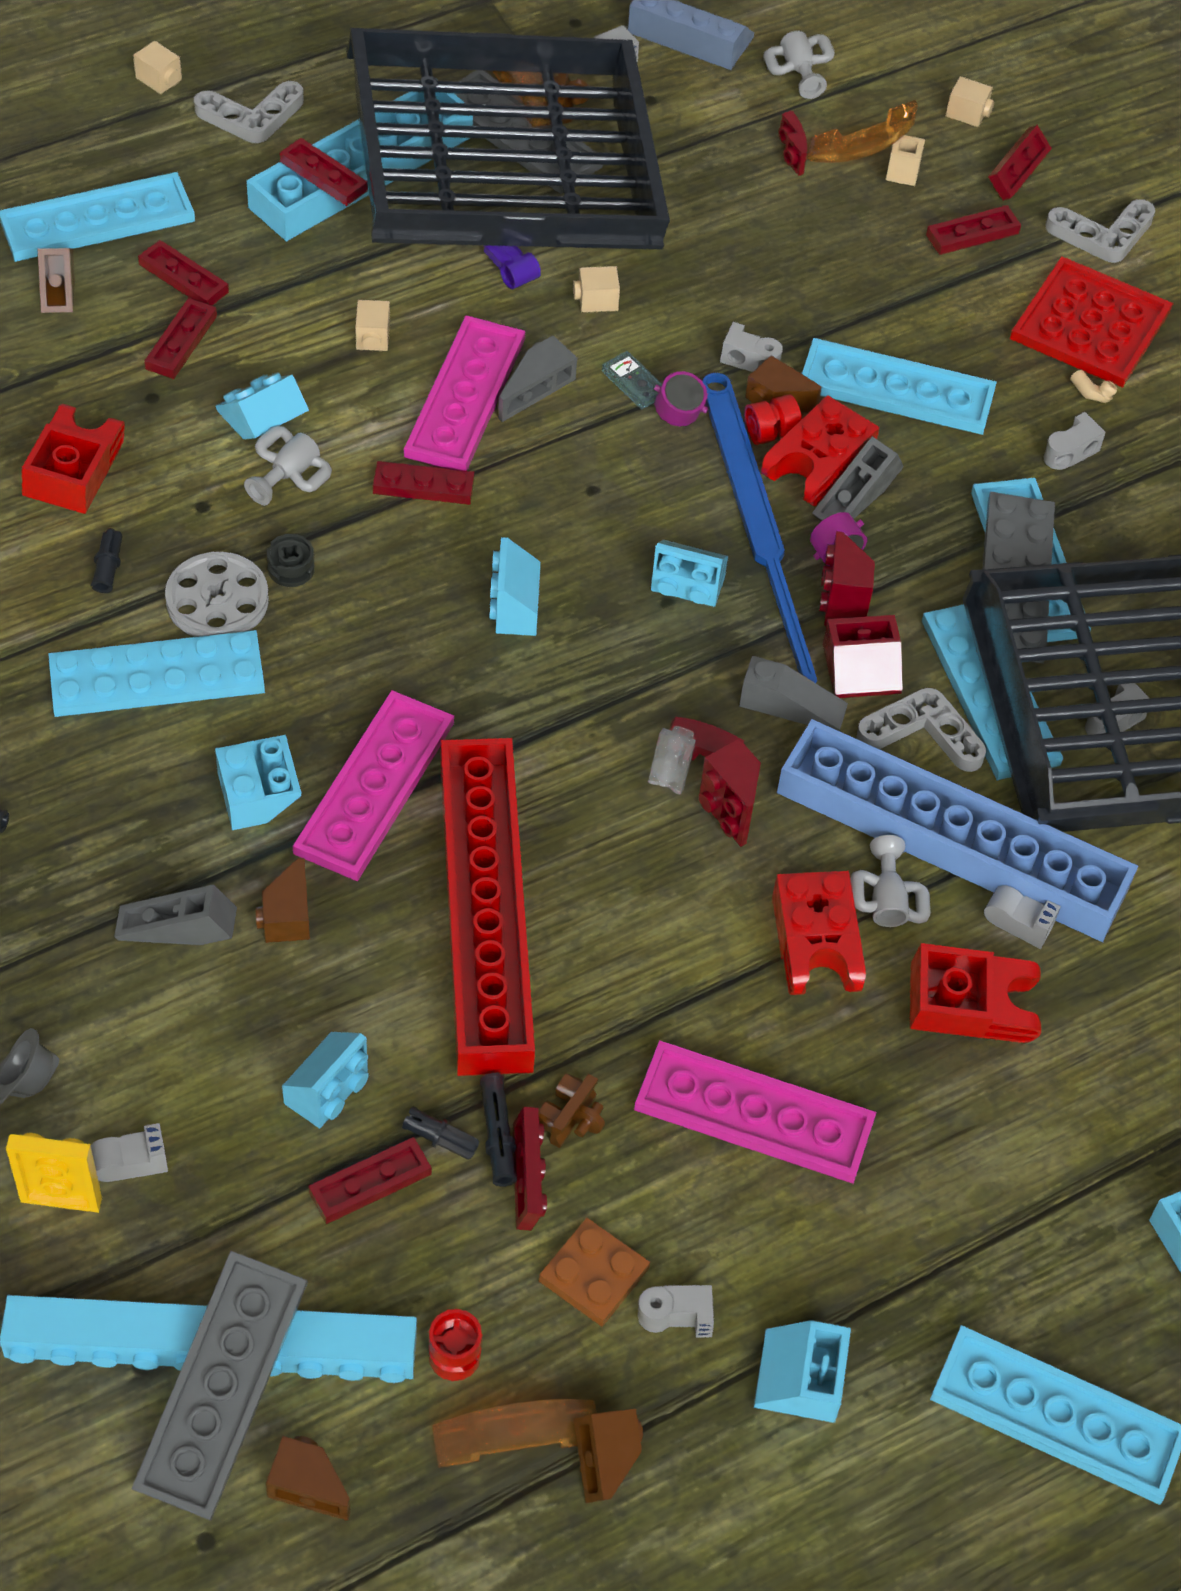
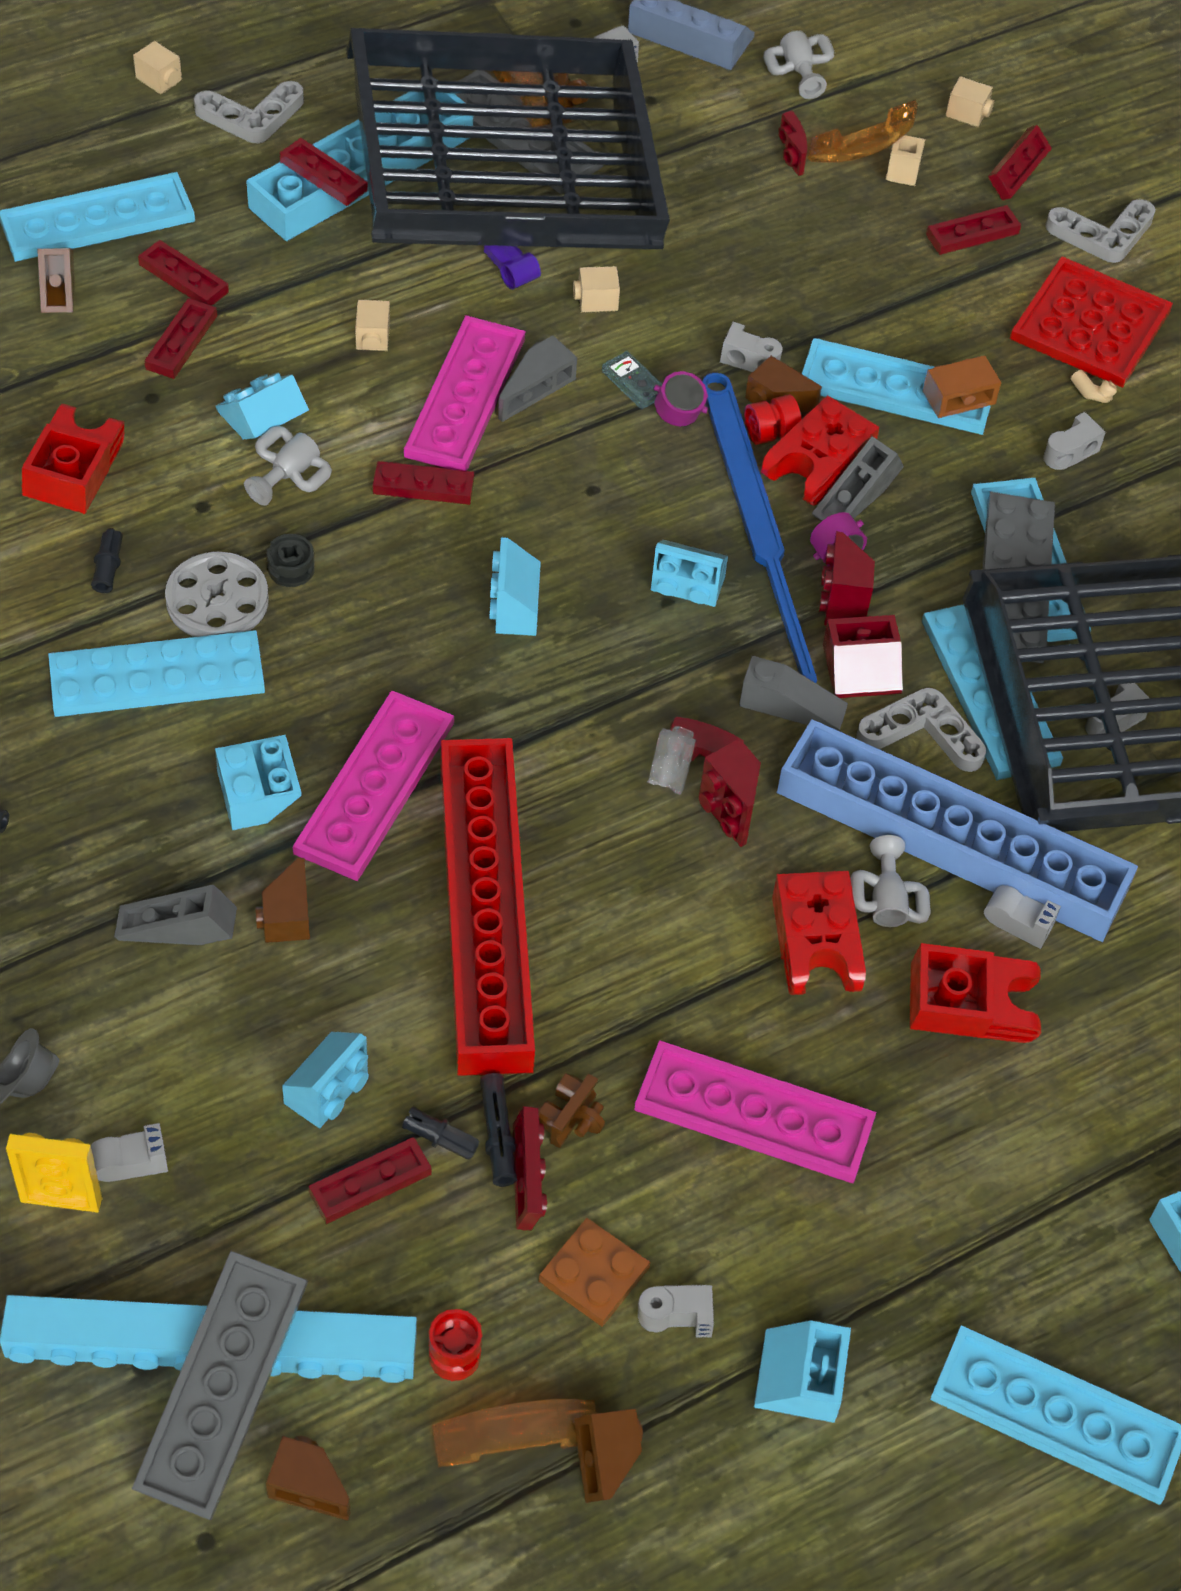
(961, 386): none -> dark orange brick

